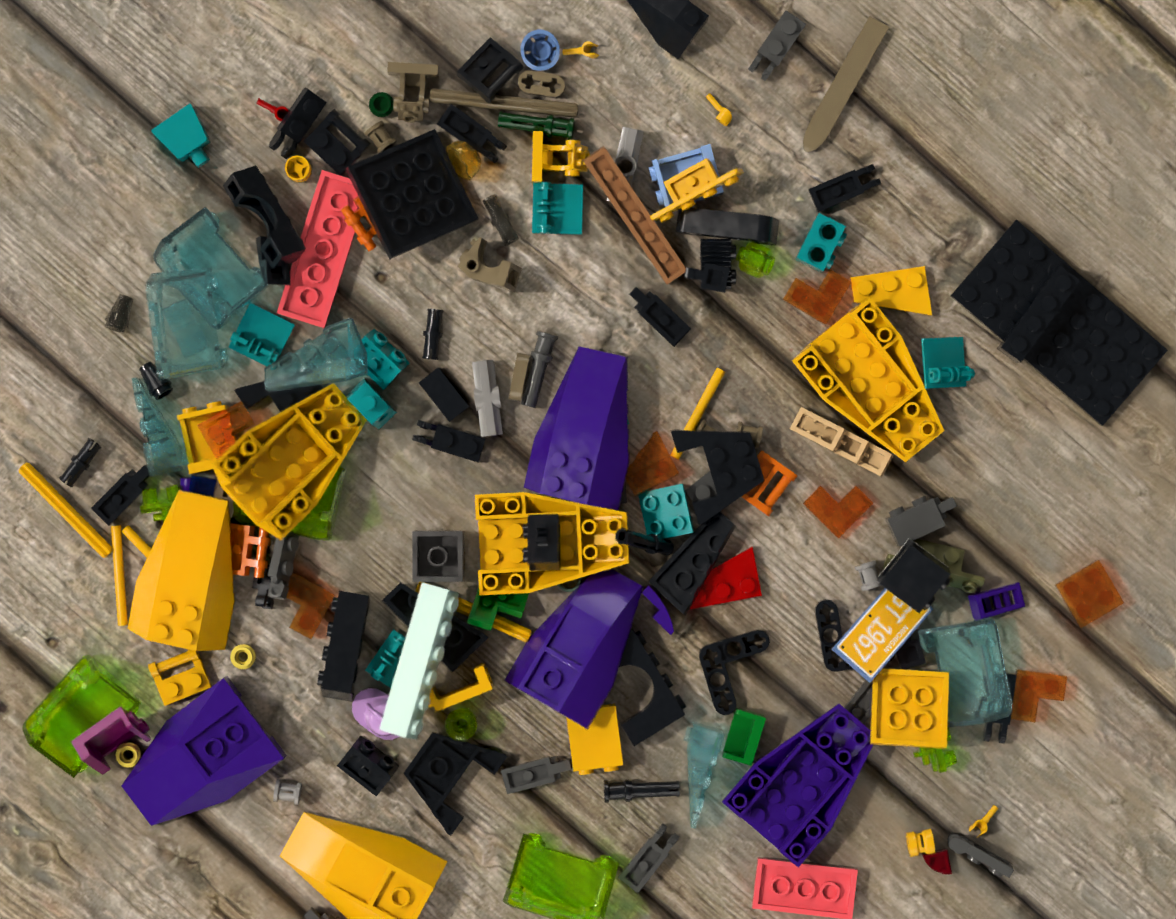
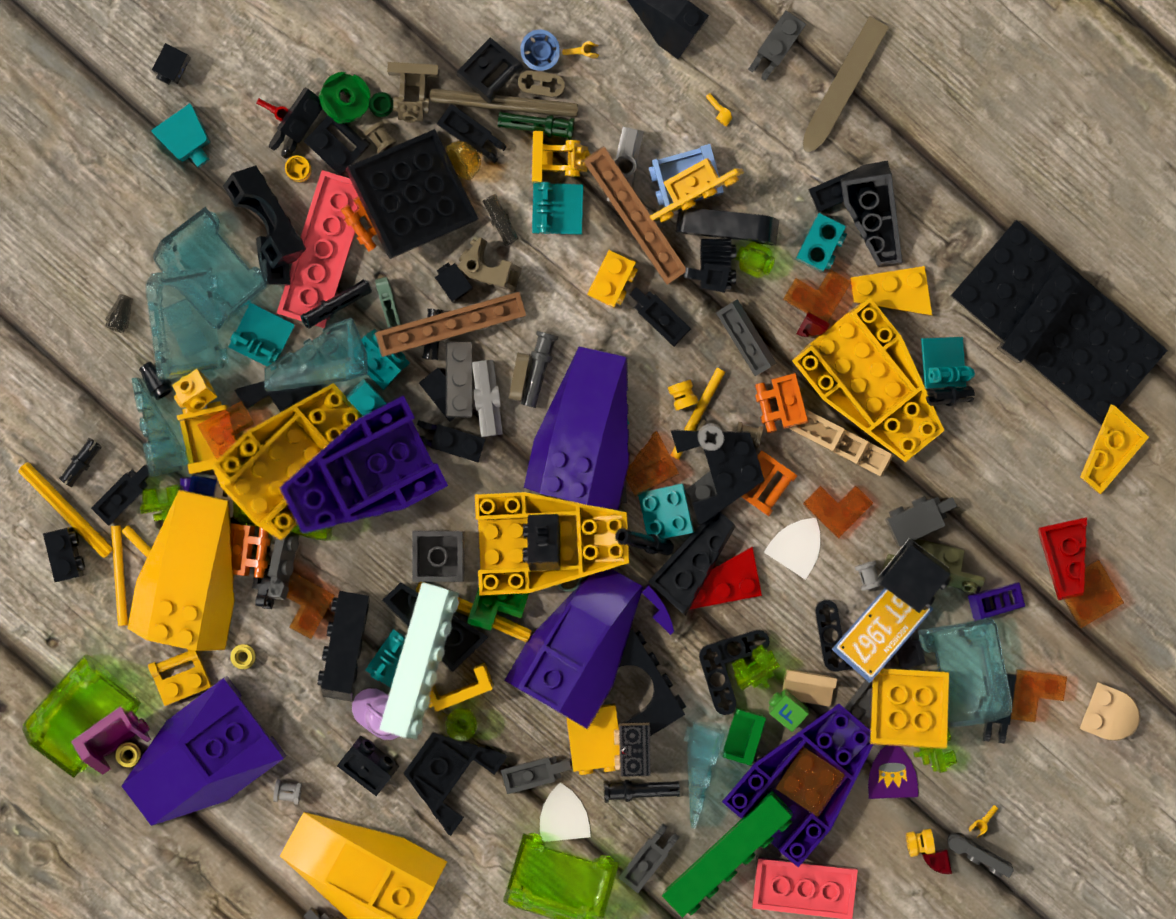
(64, 554): none -> black brick
(170, 64): none -> black brick
(194, 391): none -> yellow brick
(328, 308): none -> black pin
(347, 84): none -> green plate
(364, 471): none -> dark purple wedge
(387, 302): none -> sand green piece
(450, 324): none -> medium nougat plate
(453, 281): none -> black brick
(459, 379): none -> dark grey plate
(563, 816): none -> white sticker
(612, 278): none -> yellow bracket
(633, 748): none -> brick
(680, 389): none -> yellow wheel
(708, 433): none -> light grey wheel
(727, 854): none -> green brick
(746, 337): none -> dark grey plate
(758, 671): none -> clear neon green hips
(787, 709): none -> bright green brick
(789, 402): none -> orange plate
(797, 546): none -> white sticker
(810, 686): none -> tan panel
(810, 781): none -> clear orange plate
(812, 326): none -> dark red tile
(871, 203): none -> black wedge
(892, 775): none -> dark purple sticker
(950, 396): none -> black pin
(1065, 555): none -> red wing
(1111, 714): none -> tan slope
(1112, 449): none -> yellow wing

